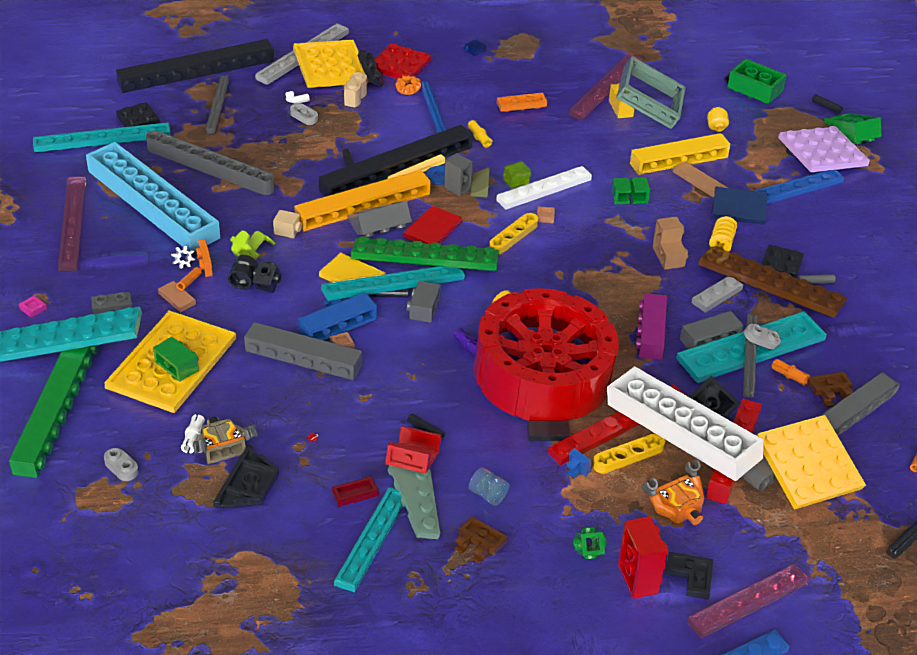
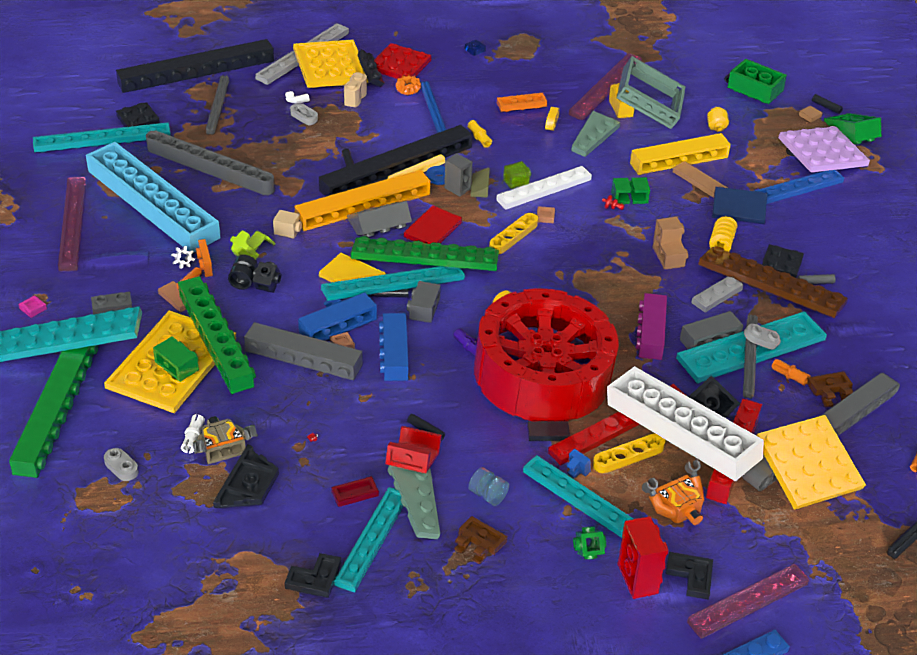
(216, 335): none -> green brick
(315, 581): none -> black plate
(394, 347): none -> blue brick
(552, 118): none -> yellow beam
(577, 494): none -> teal plate
(594, 132): none -> sand green wing
(614, 203): none -> red hair
(810, 114): none -> medium nougat tile

